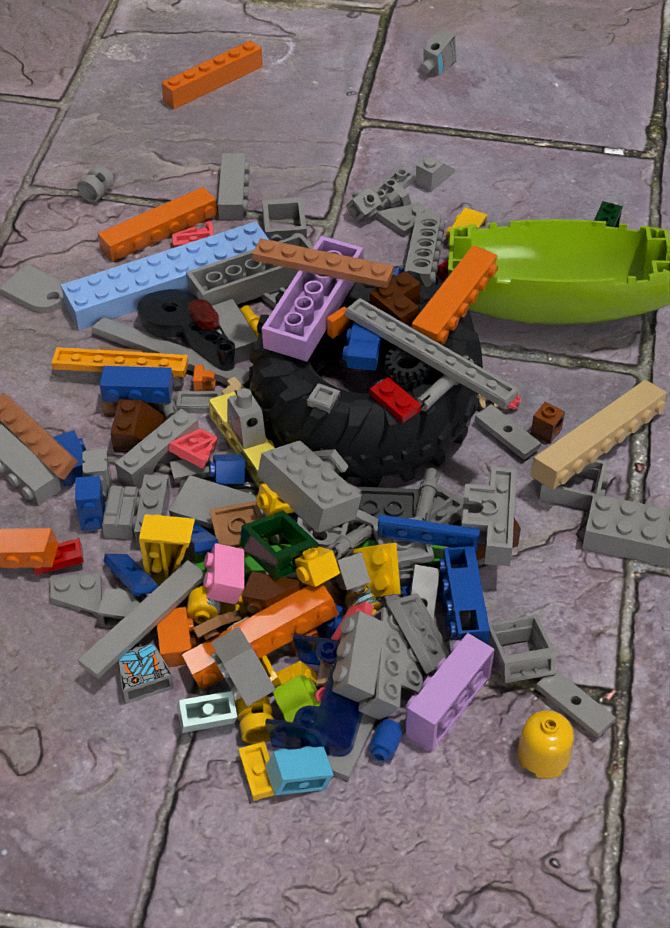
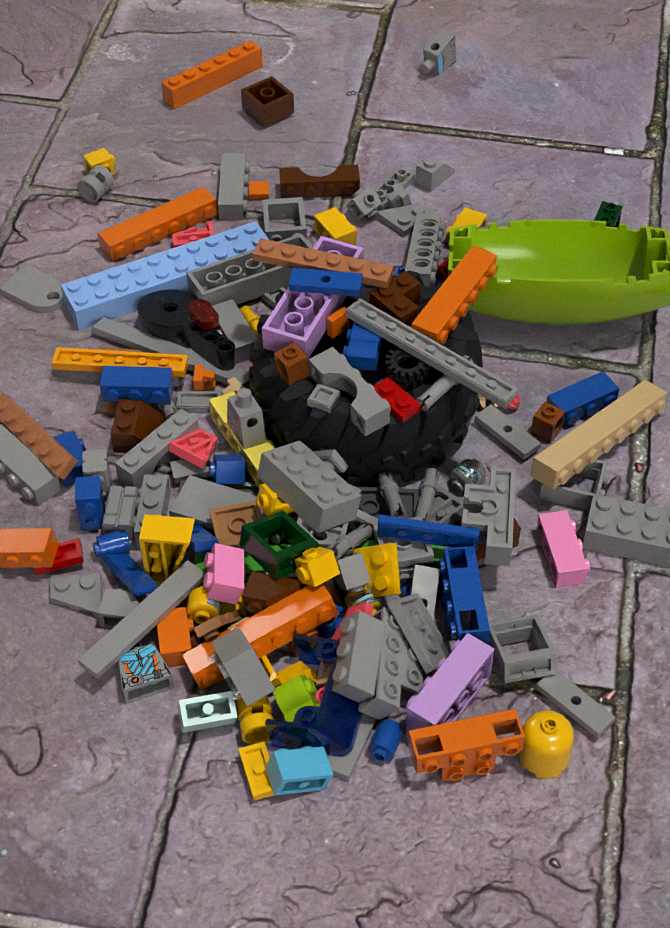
(99, 157): none -> yellow brick
(111, 543): none -> blue brick
(258, 190): none -> orange tile
(267, 101): none -> reddish brown brick
(291, 363): none -> dark orange brick
(325, 282): none -> blue tile
(335, 226): none -> yellow brick
(341, 182): none -> reddish brown arch
(368, 409): none -> light grey arch
(389, 492): none -> light grey pin
(466, 744): none -> orange piece
(468, 472): none -> head
(562, 548): none -> bright pink brick
(584, 397): none -> blue brick

